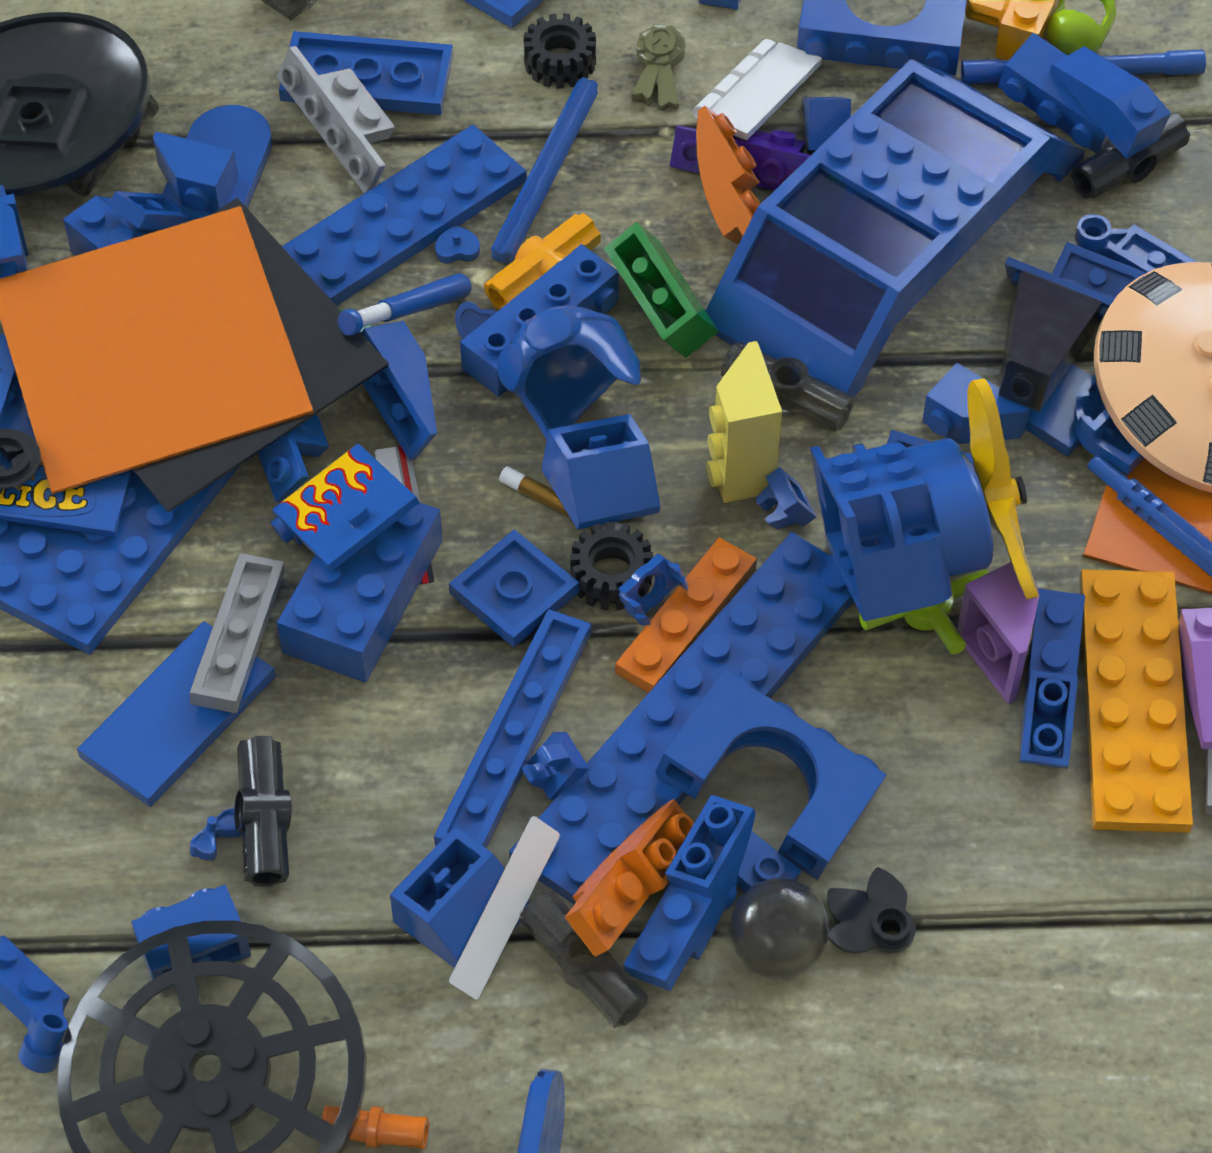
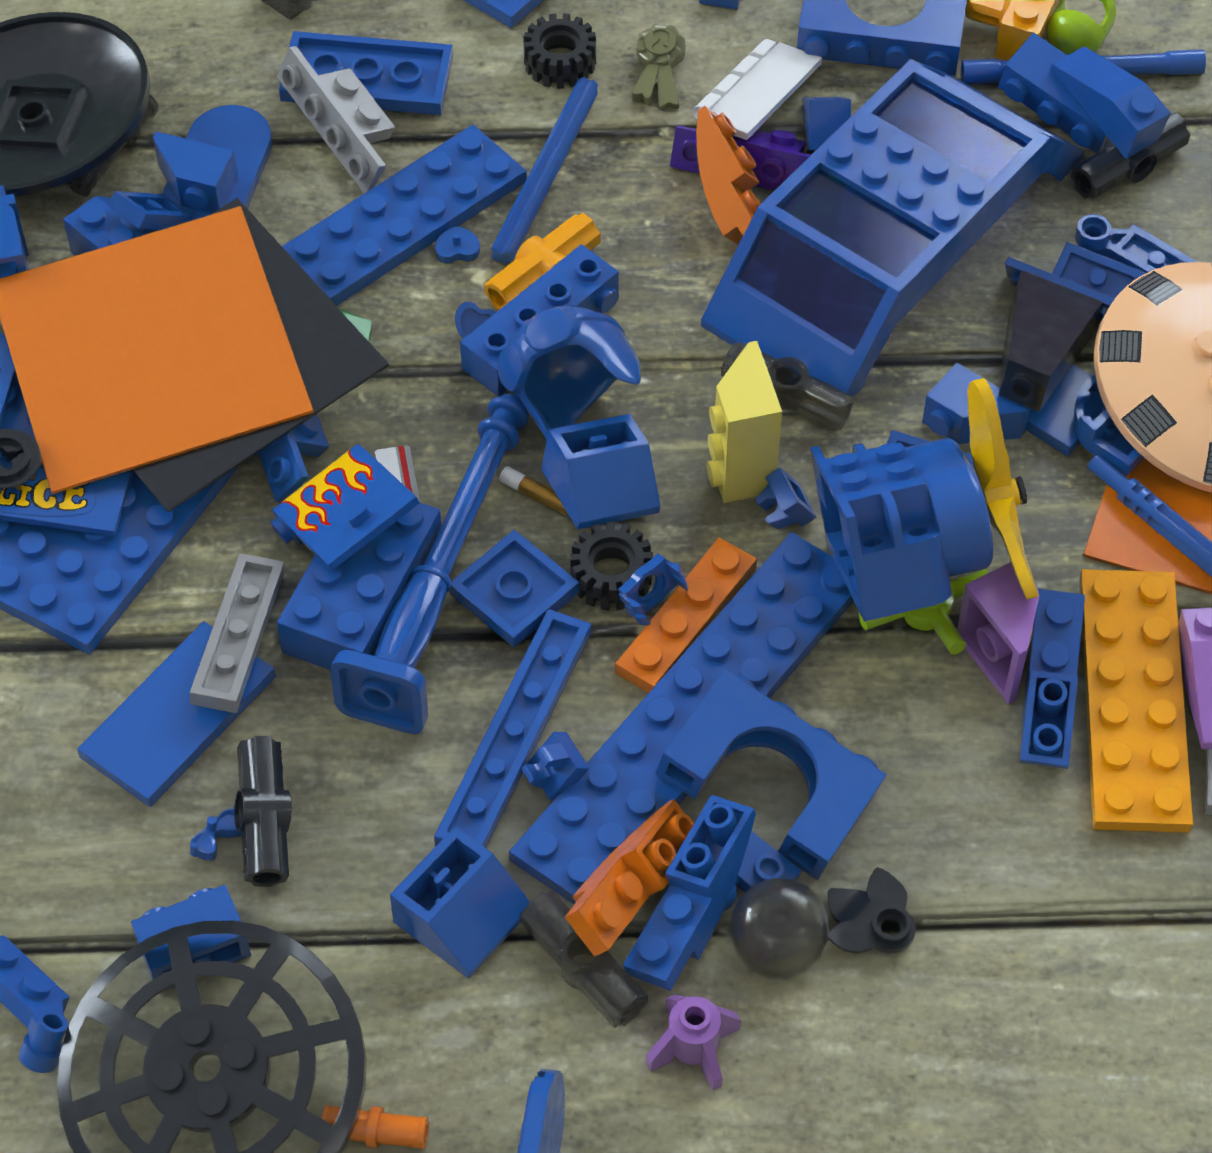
(386, 685): none -> blue piece
(403, 387): blue slope -> none
(407, 303): blue piece -> none
(504, 908): white sticker -> none
(661, 290): green brick -> none
(694, 1035): none -> medium lavender brick

